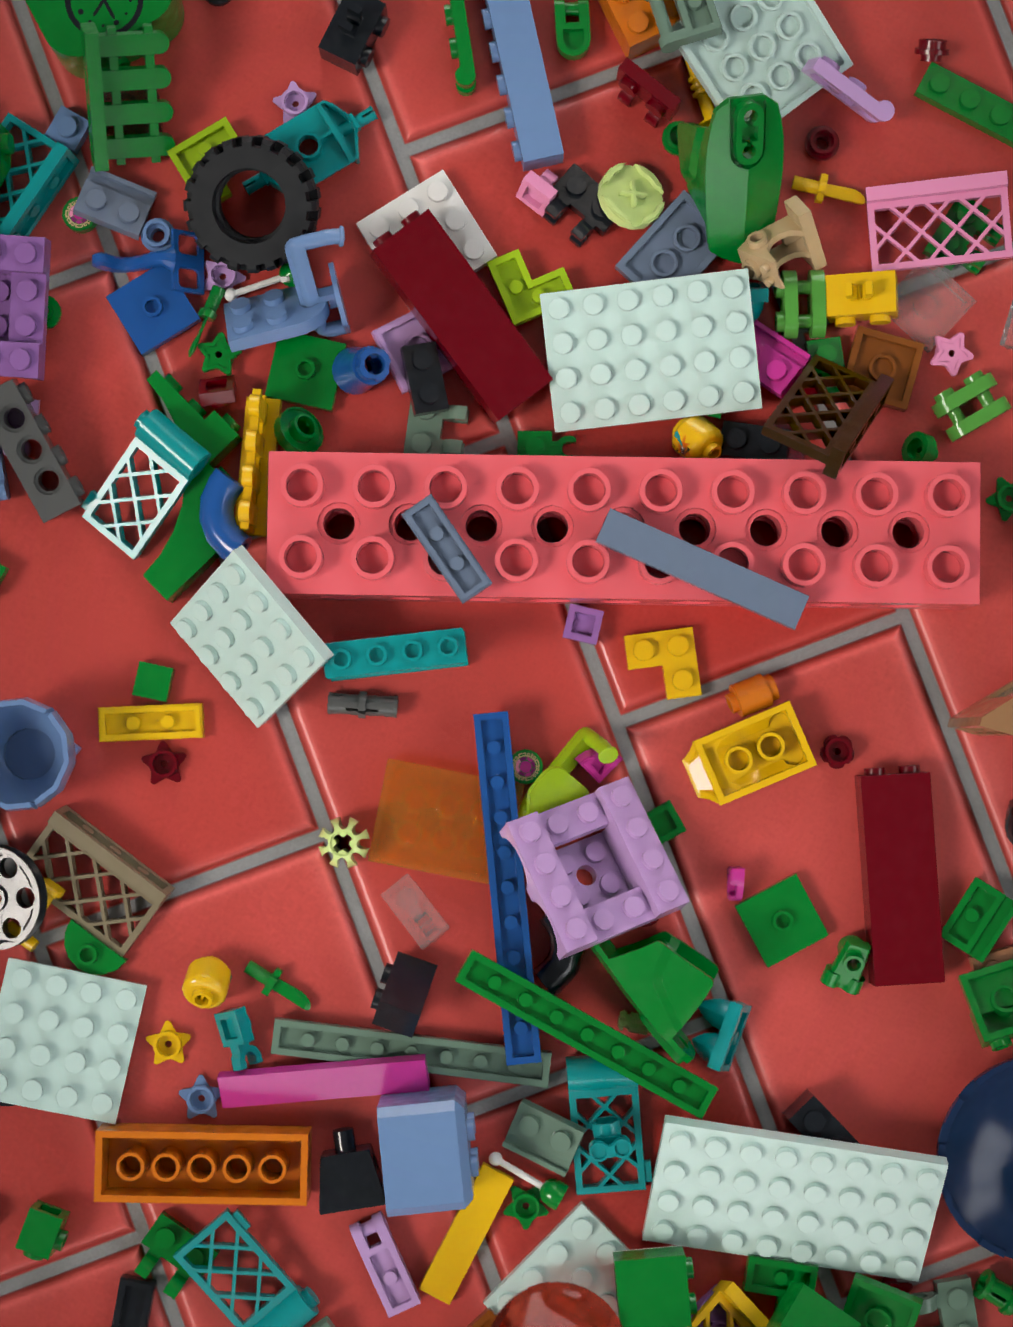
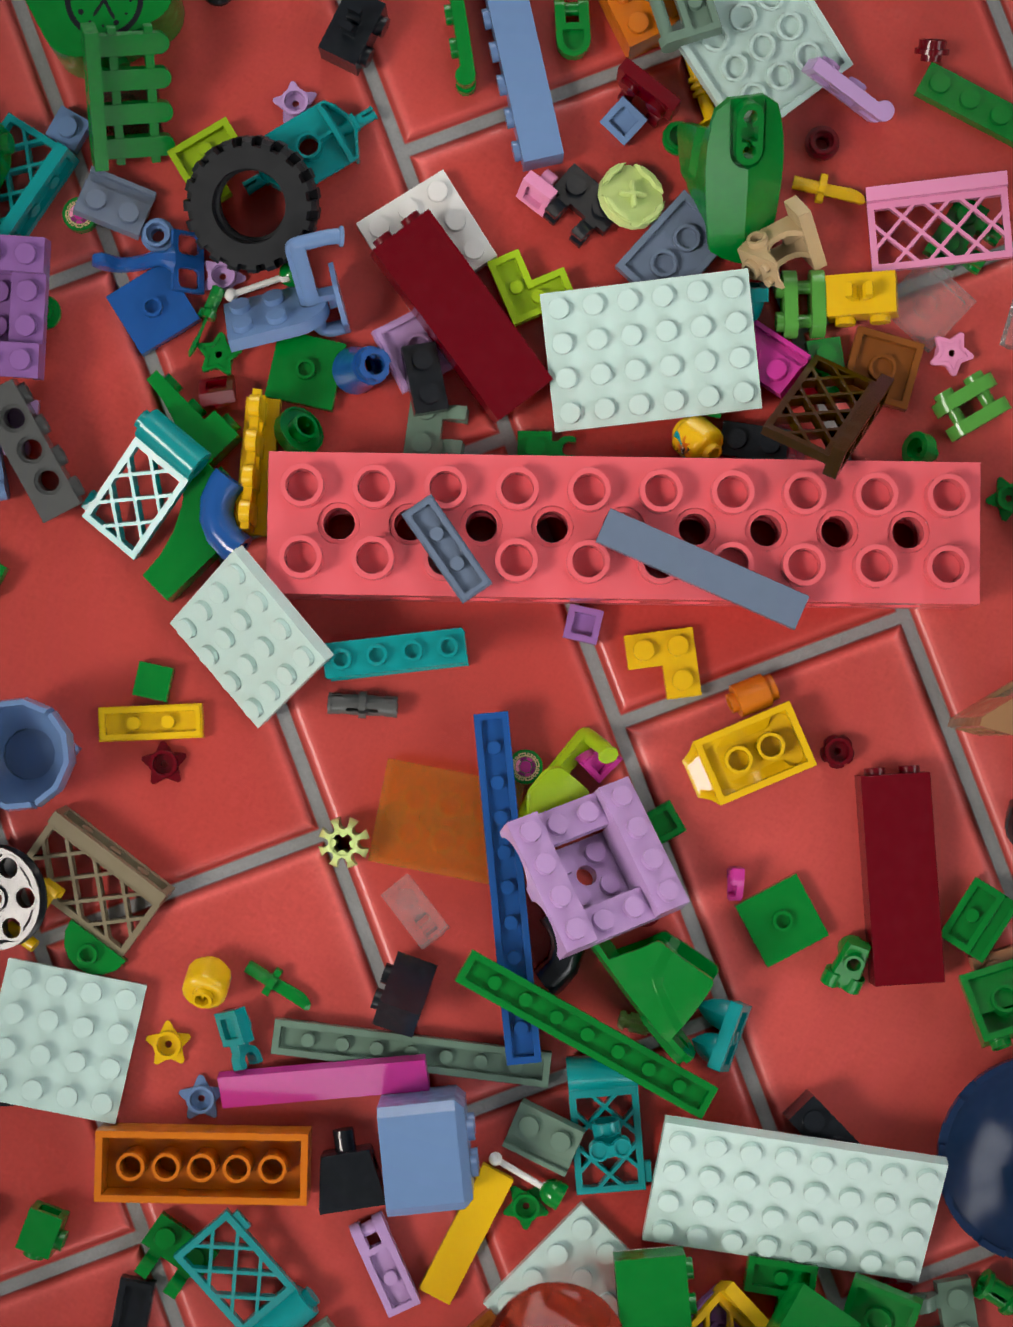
(623, 120): none -> medium blue plate

